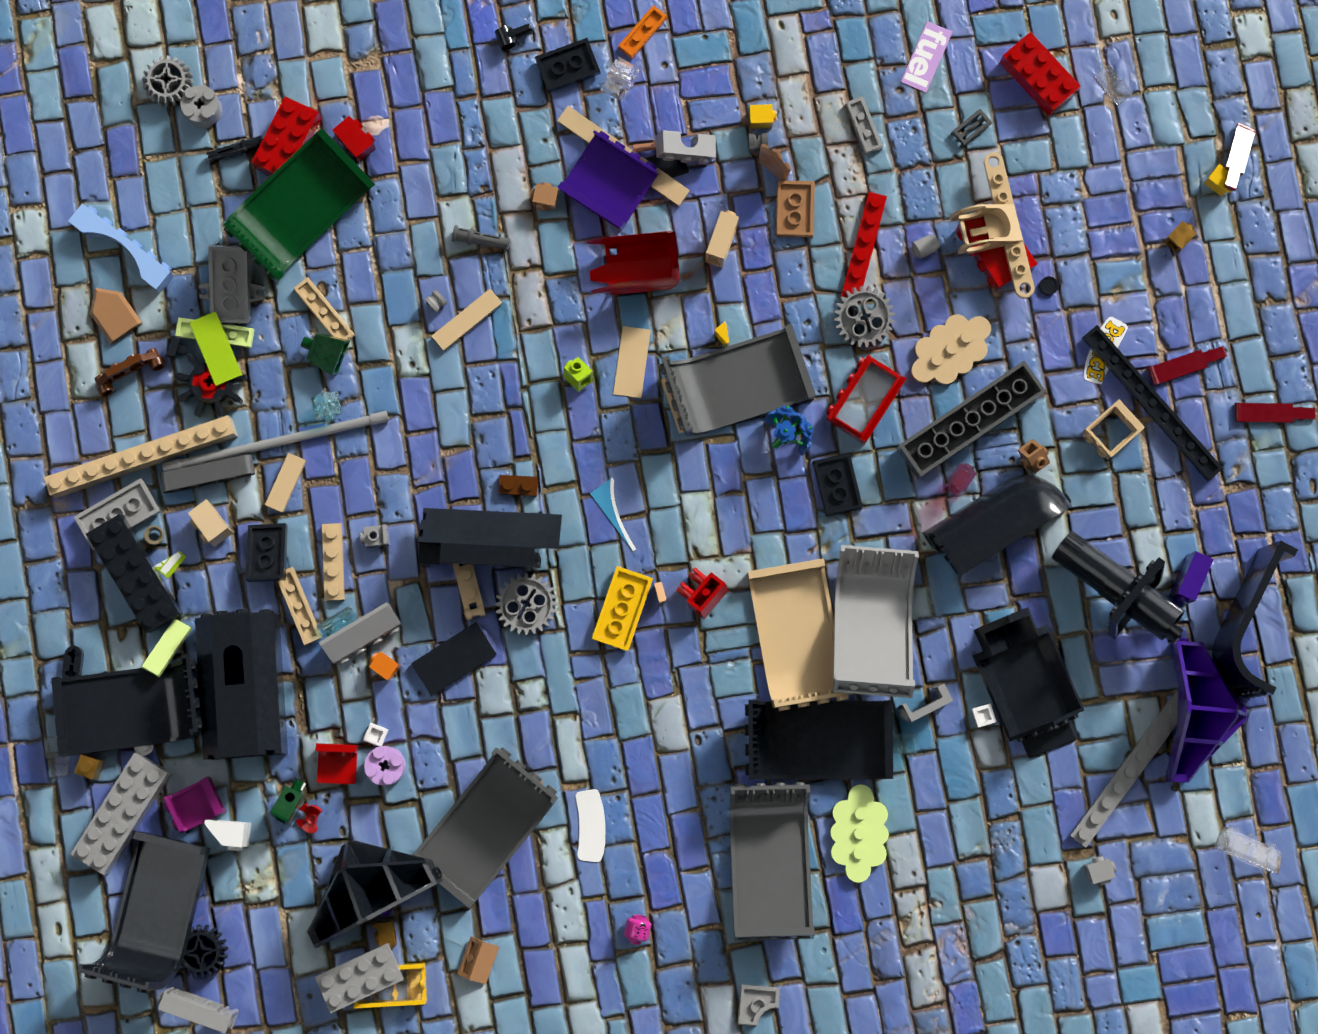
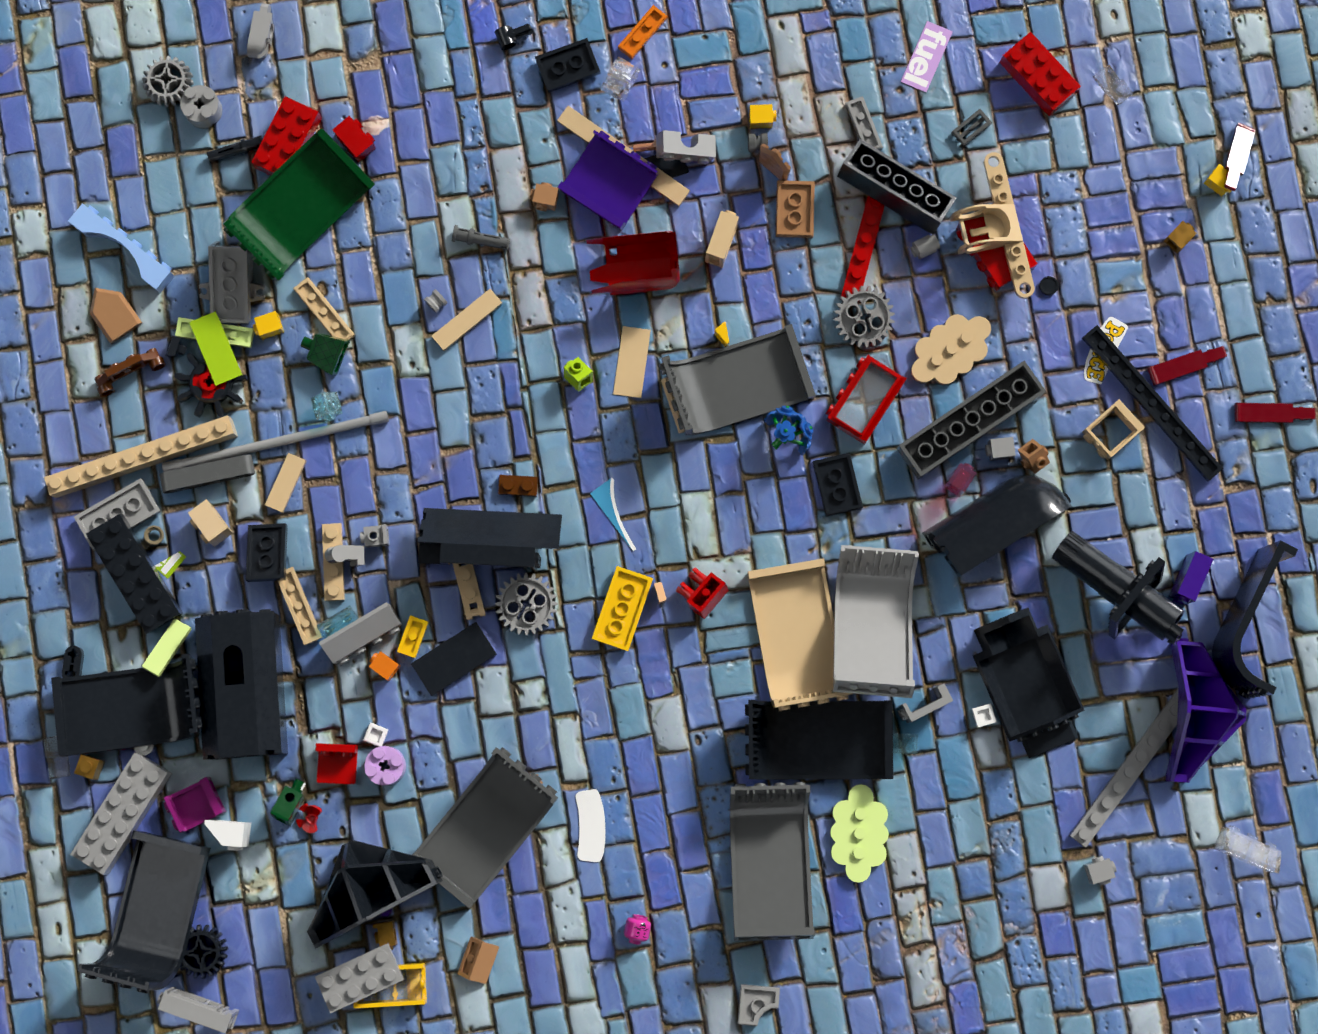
(260, 32): none -> light grey piece
(268, 325): none -> yellow brick
(342, 553): none -> light grey leg
(412, 636): none -> yellow plate
(896, 186): none -> black brick
(1000, 448): none -> light grey brick

